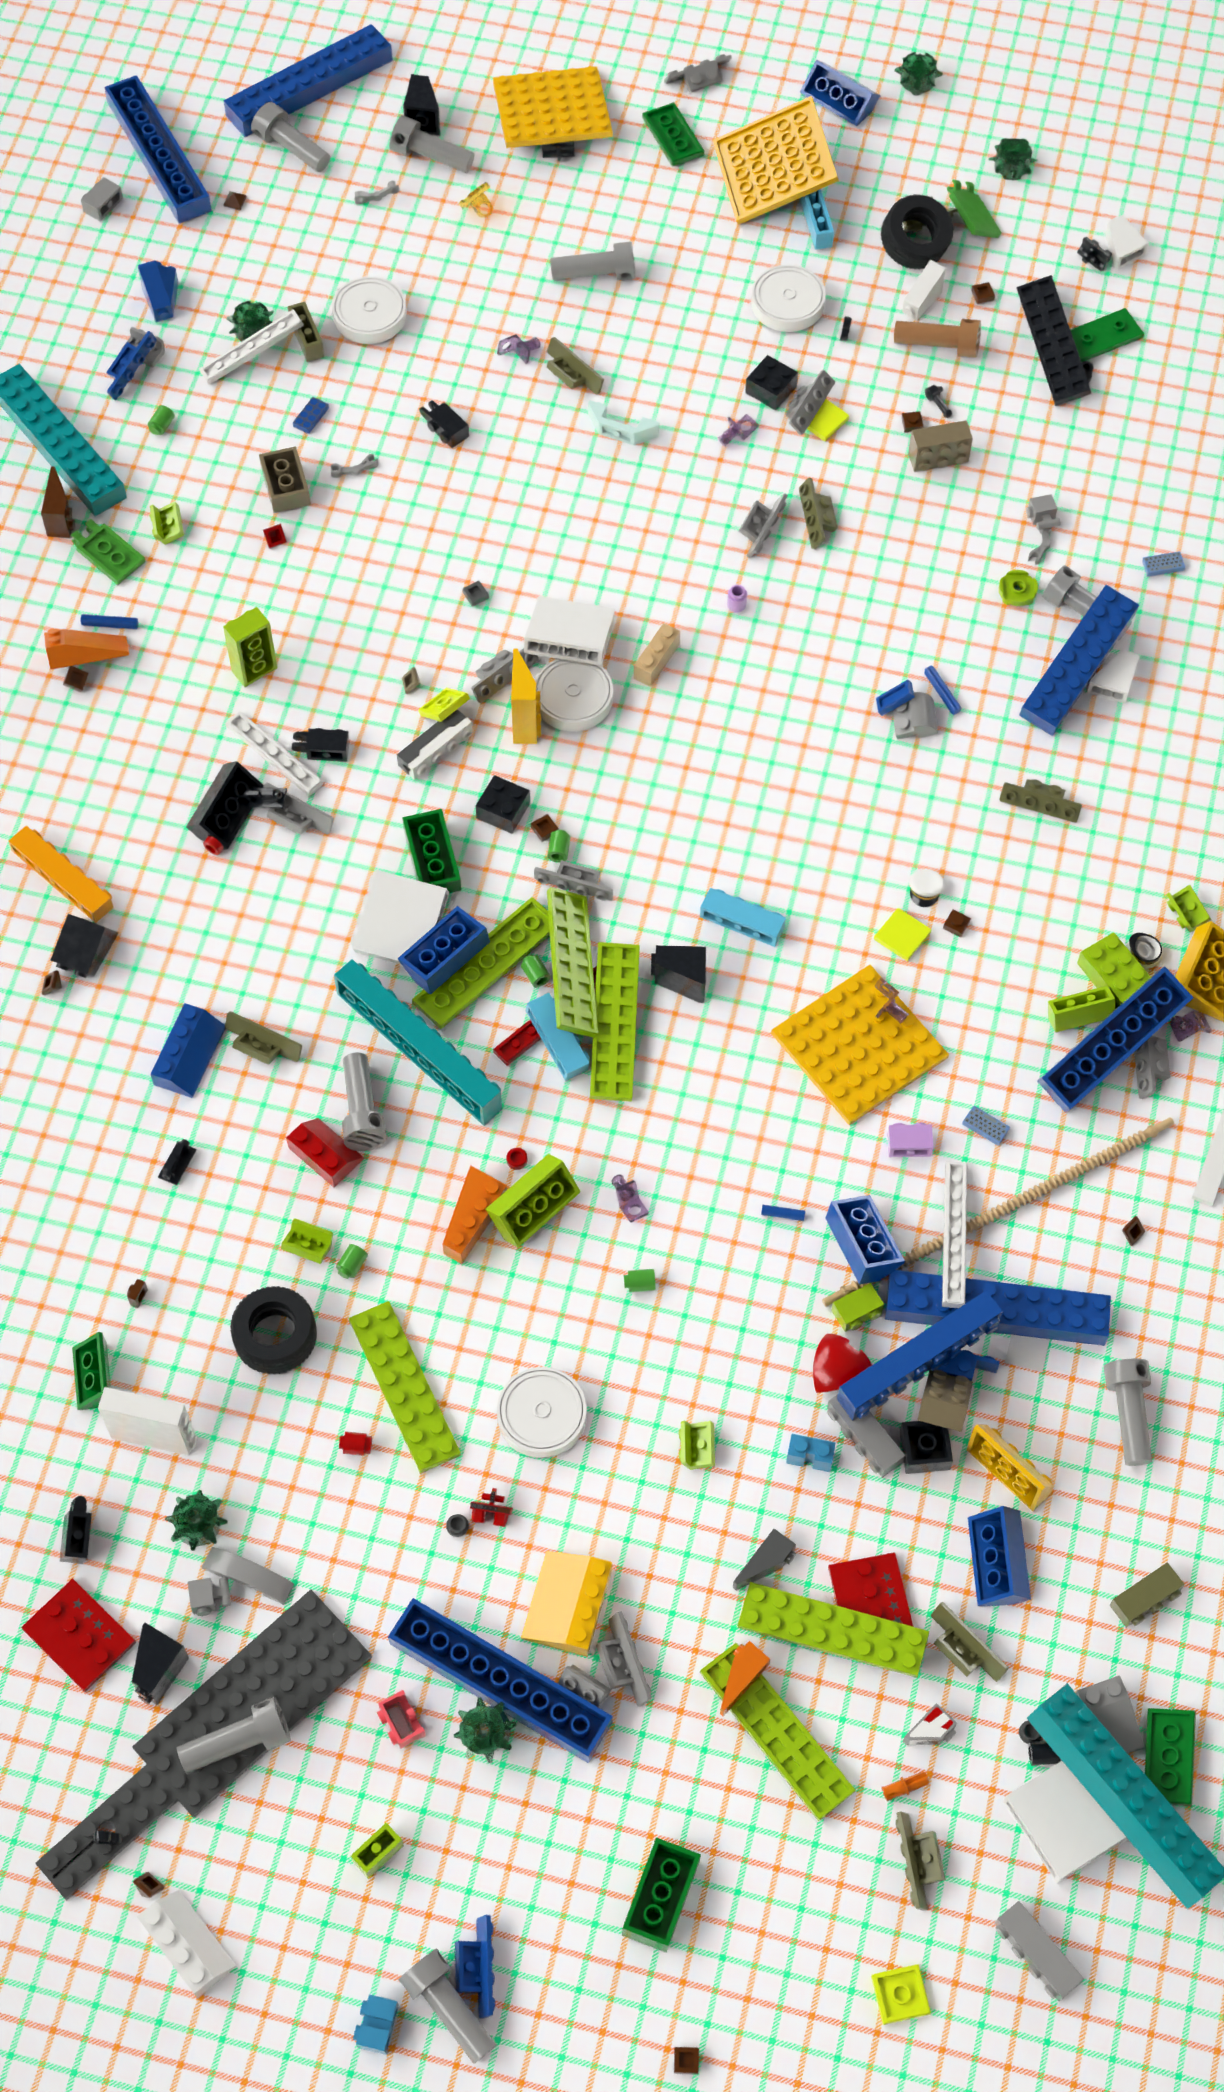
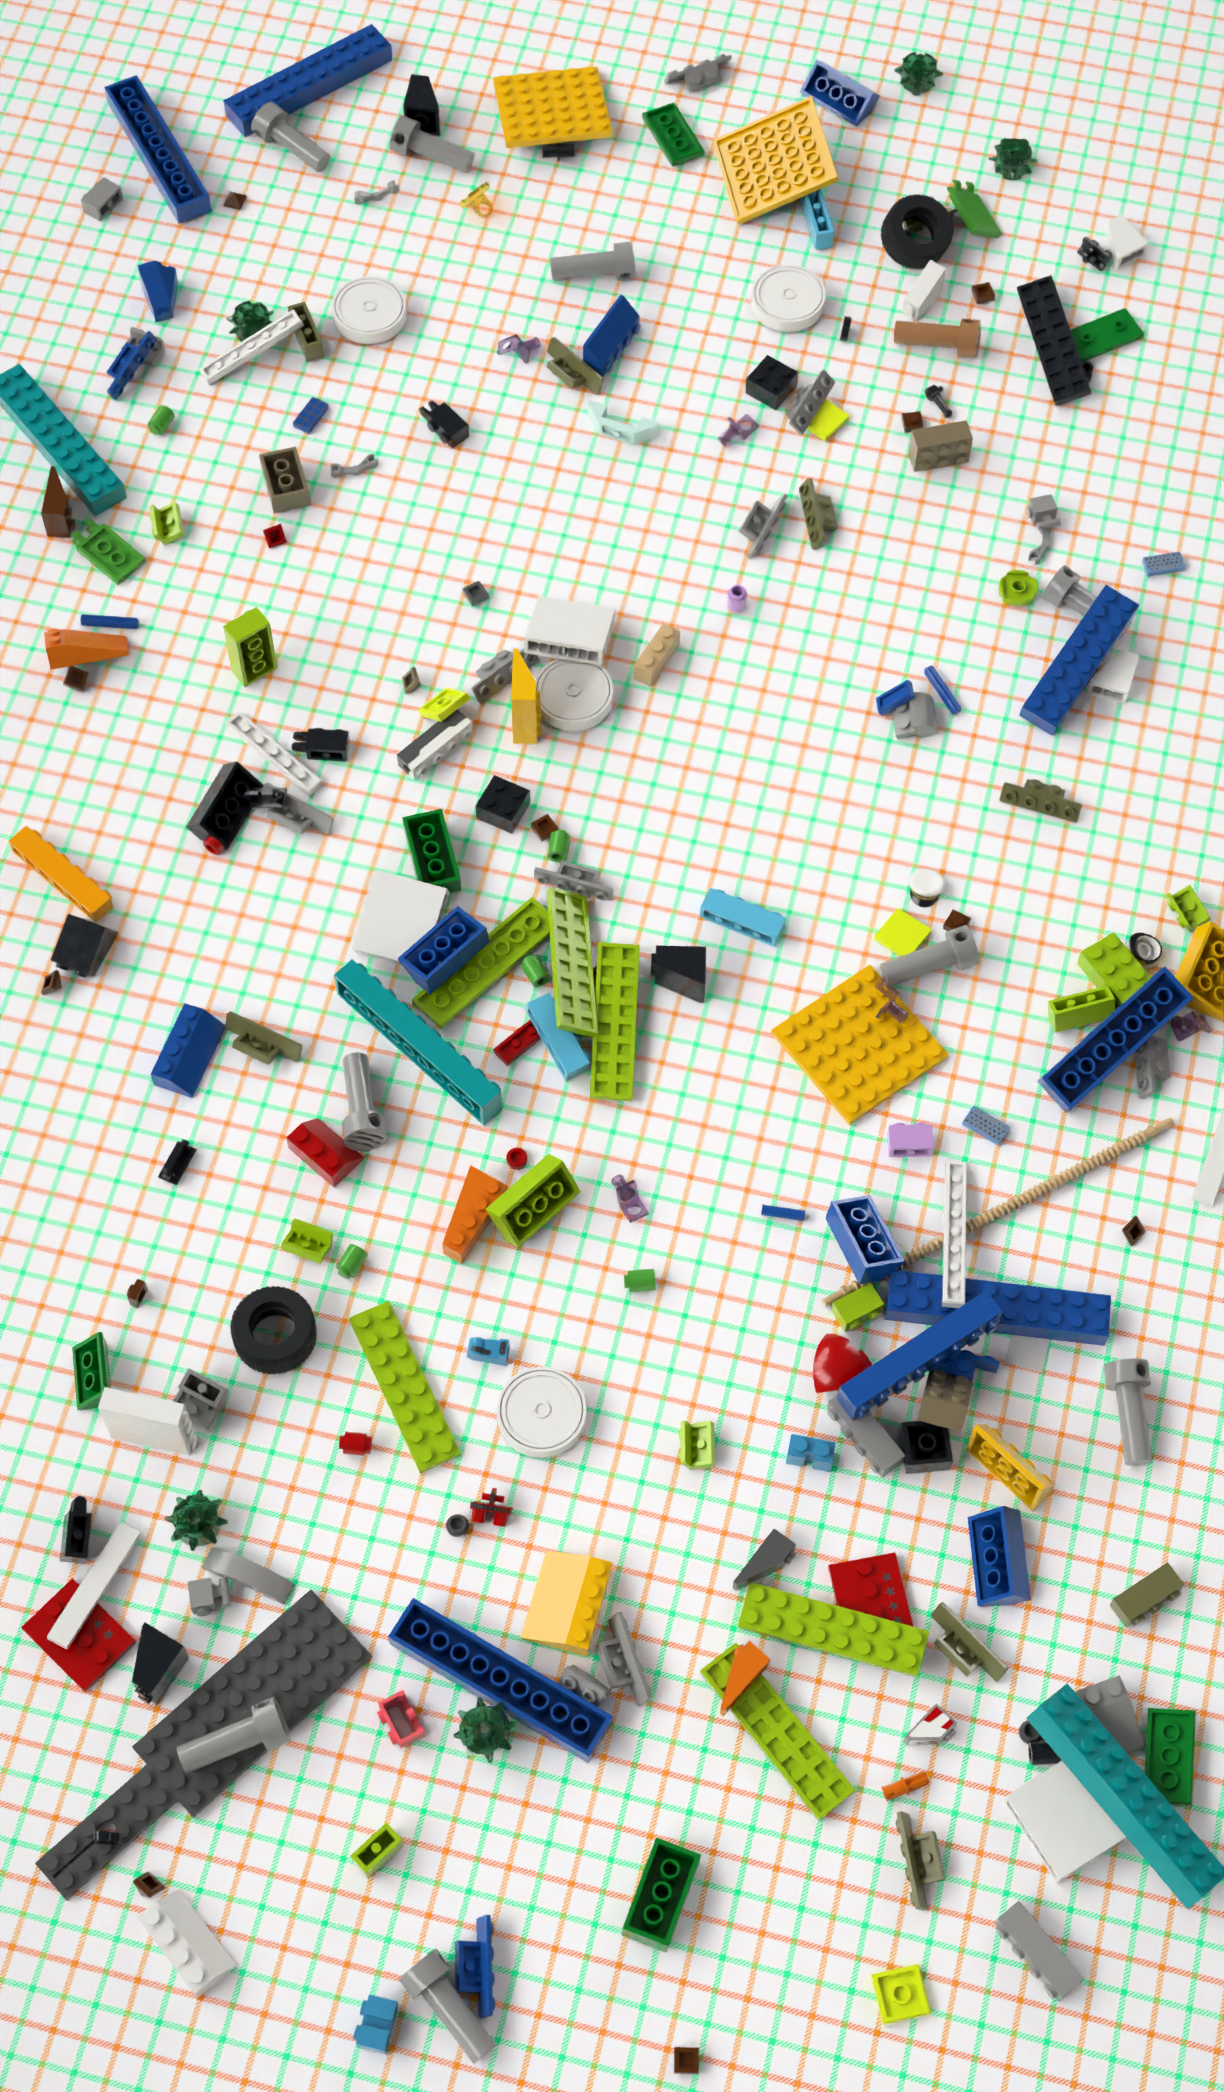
(93, 1585): none -> white tile
(201, 1398): none -> light grey brick
(488, 1350): none -> dark azure leg
(611, 336): none -> blue slope
(957, 950): none -> light grey piece

